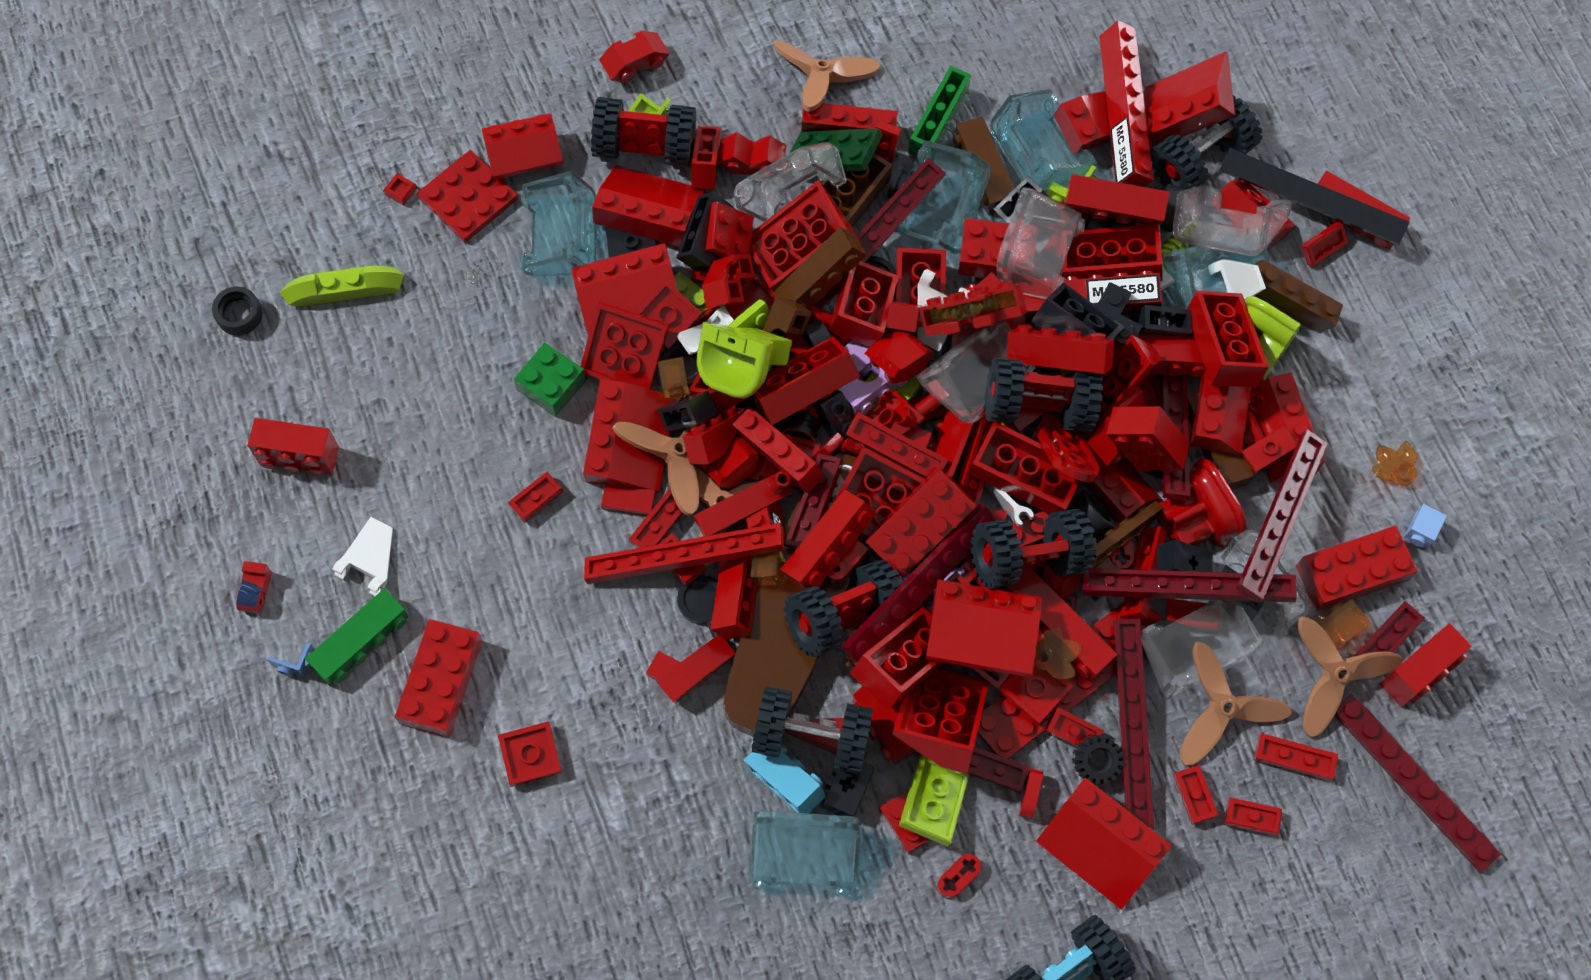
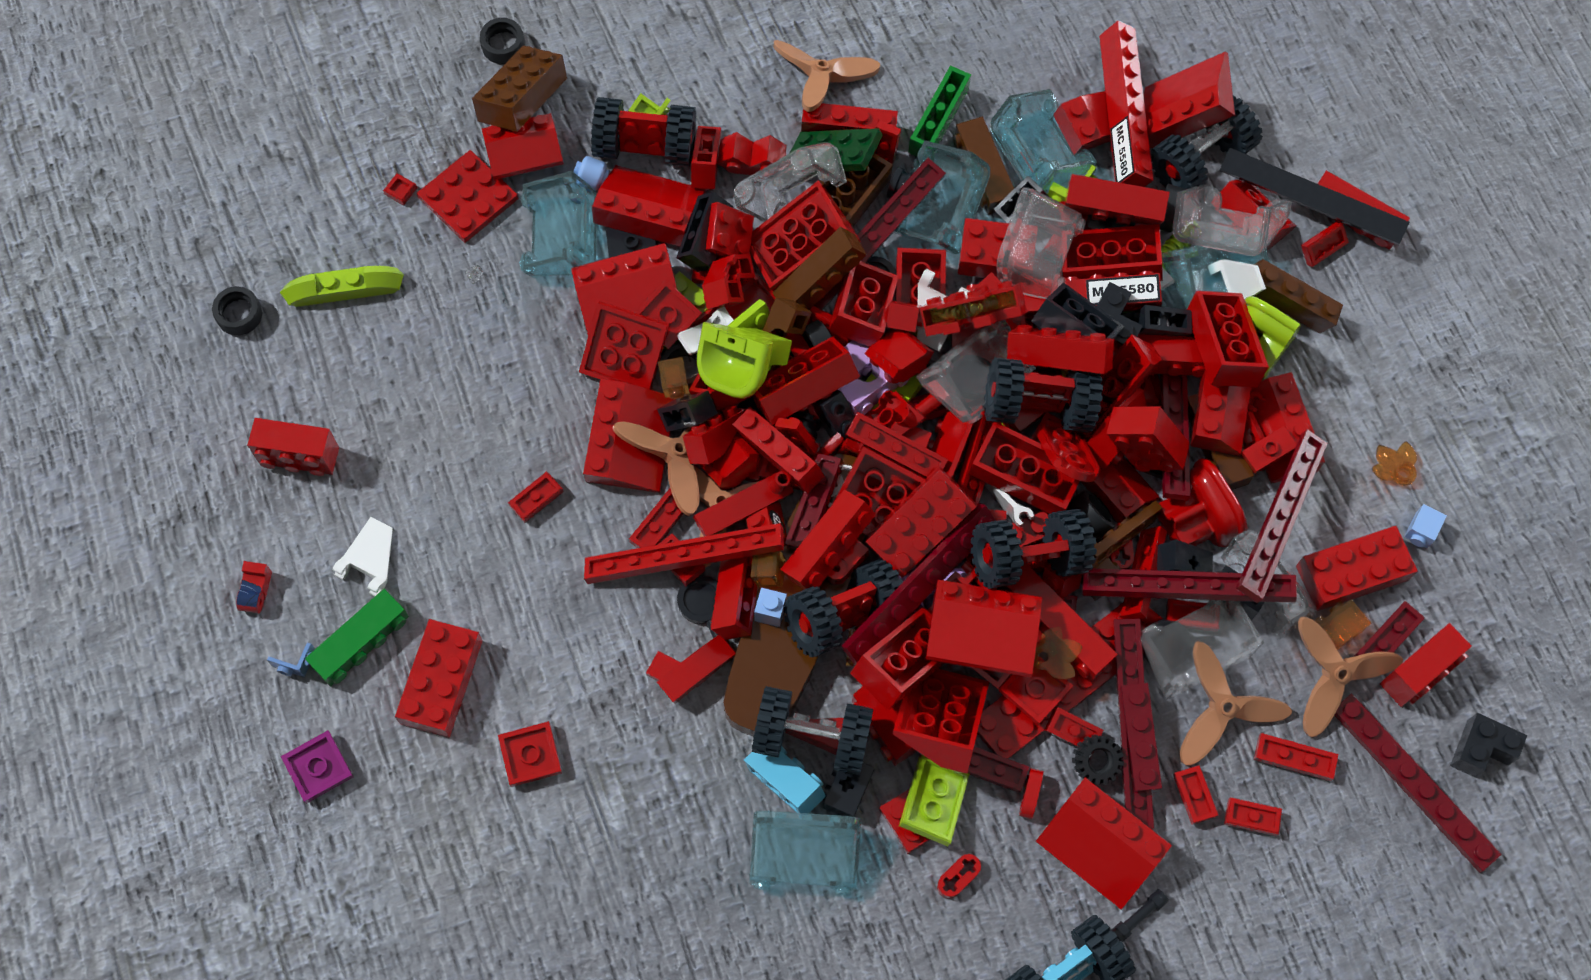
(317, 766): none -> magenta plate
(496, 26): none -> black tyre
(519, 88): none -> reddish brown brick
(550, 379): green brick -> none
(592, 171): none -> light blue head
(625, 59): red brick -> none
(628, 499): red tile -> none
(770, 607): none -> light blue brick
(797, 434): none -> red plate
(1141, 737): none -> dark red plate
(1155, 901): none -> black bar
(1484, 740): none -> black brick

